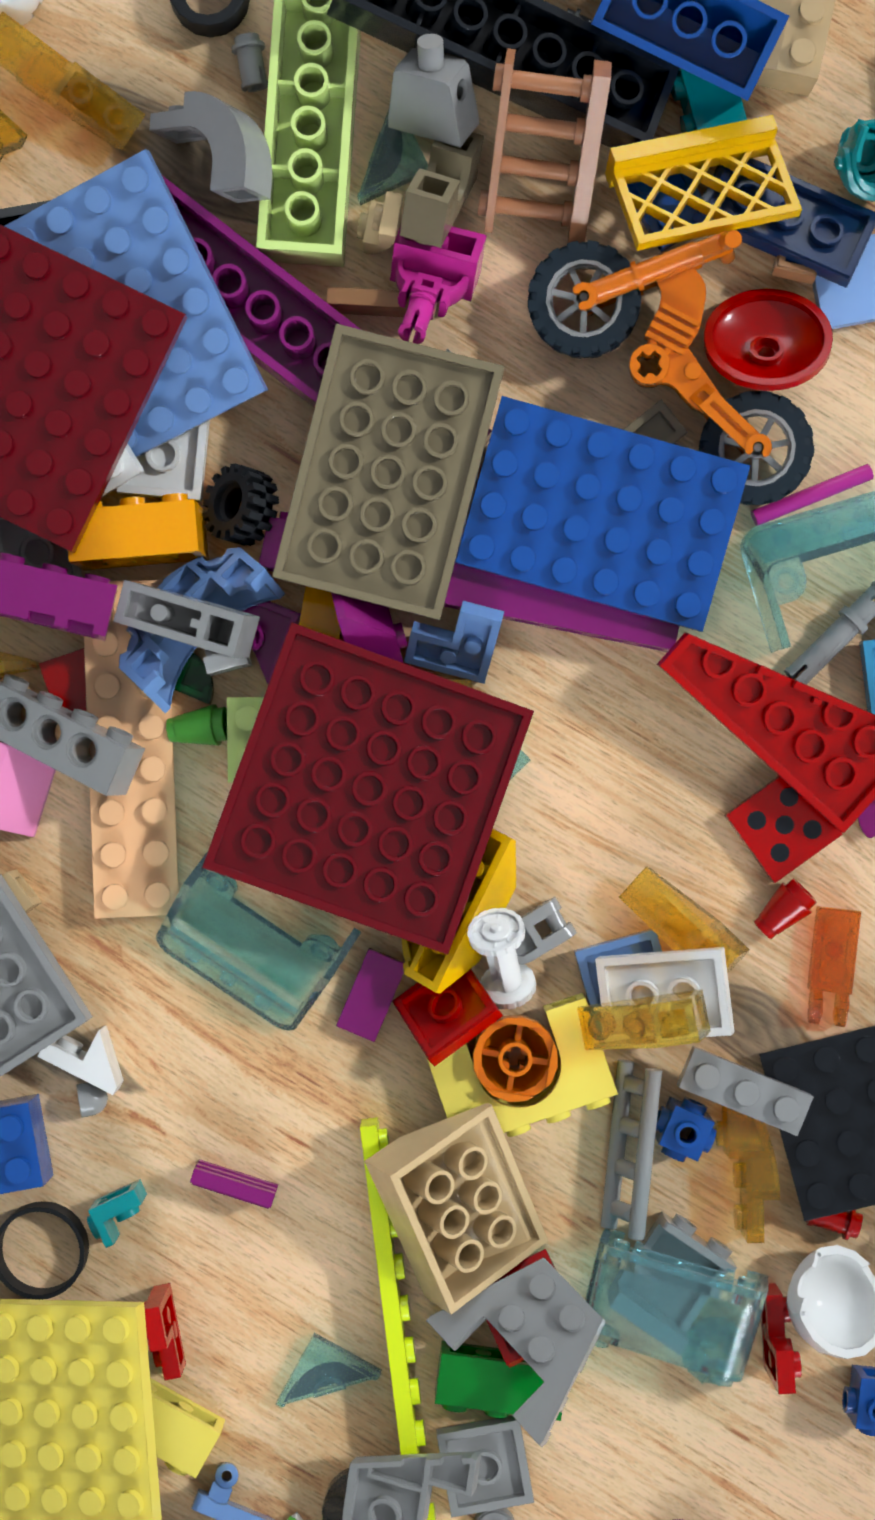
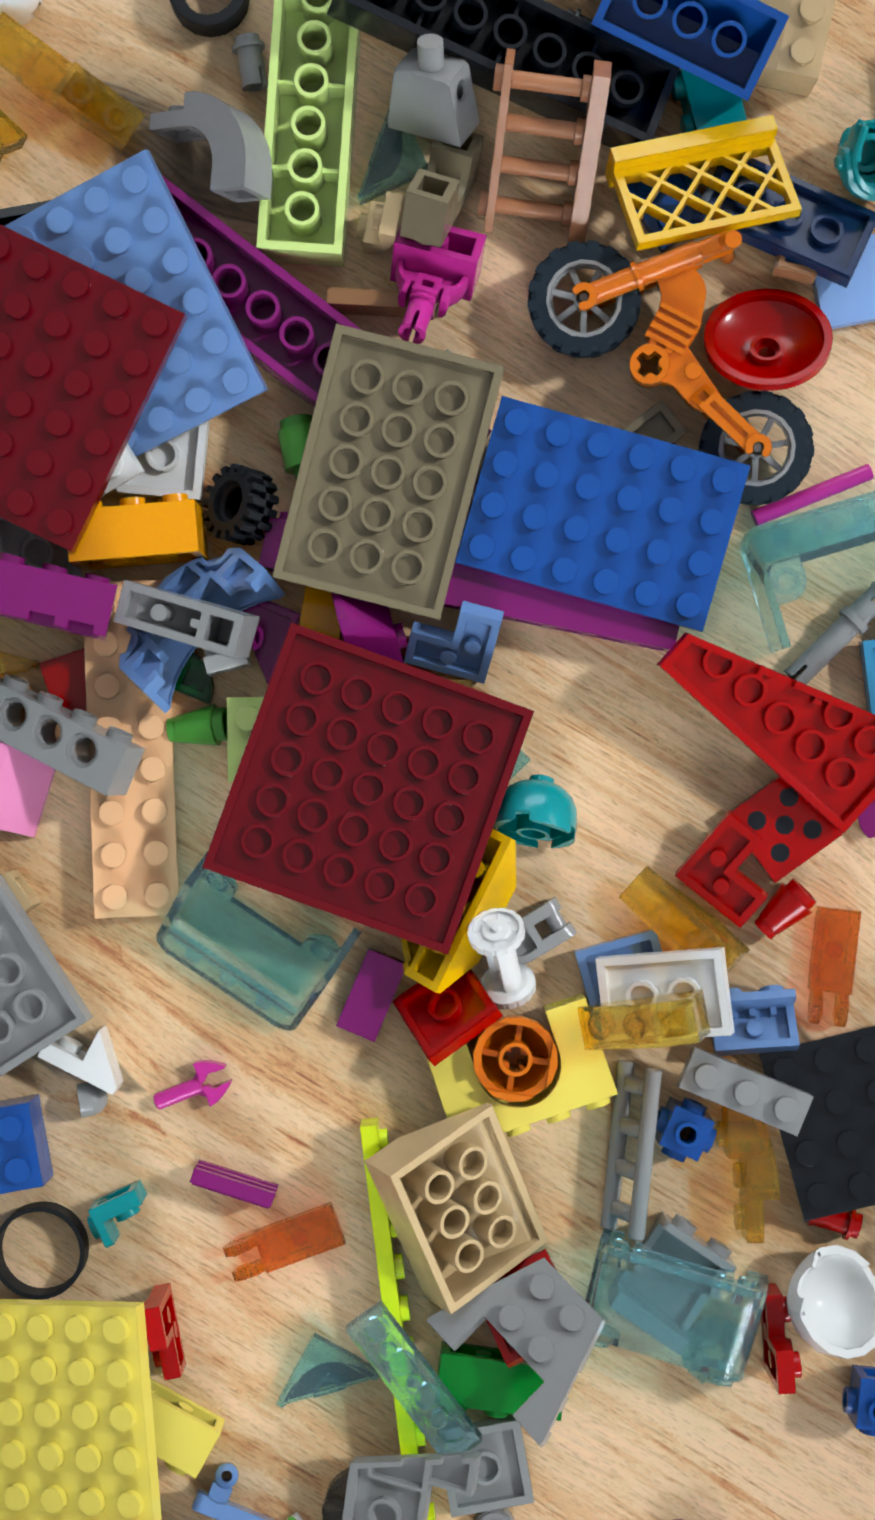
(194, 1086): none -> dark pink bar
(288, 1241): none -> clear orange hinge
(293, 440): none -> bright green brick
(413, 1381): none -> clear light blue plate
(538, 811): none -> teal cylinder
(714, 873): none -> red plate
(761, 1021): none -> medium blue bracket

